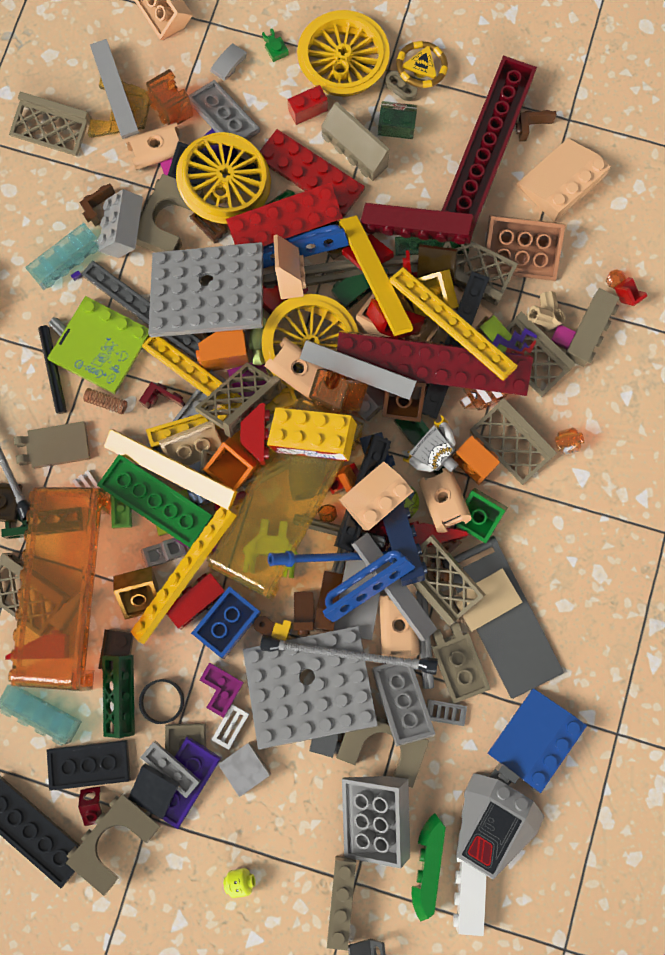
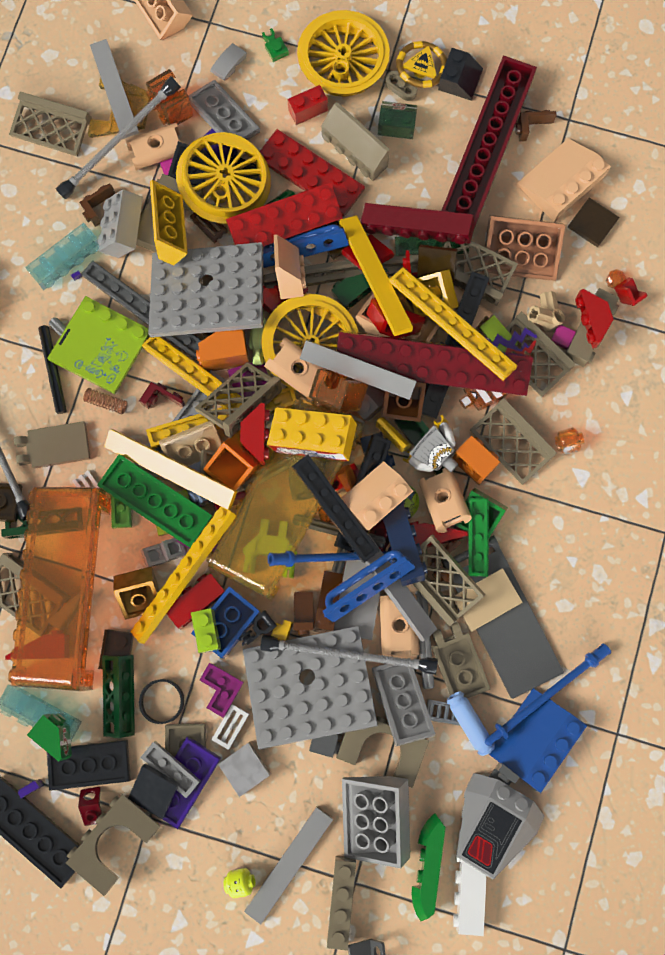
(28, 789): none -> dark purple tile
(53, 735): none -> green slope
(168, 223): none -> yellow slope
(169, 88): none -> light grey hose
(205, 630): none -> lime brick
(267, 619): none -> black piece
(288, 865): none -> light grey tile
(335, 508): none -> black tile
(393, 435): none -> yellow slope
(460, 74): none -> black slope
(470, 722): none -> light blue axle
(478, 537): none -> green tile
(591, 660): none -> blue bar
(593, 222): none -> dark brown tile
(595, 316): none -> red slope

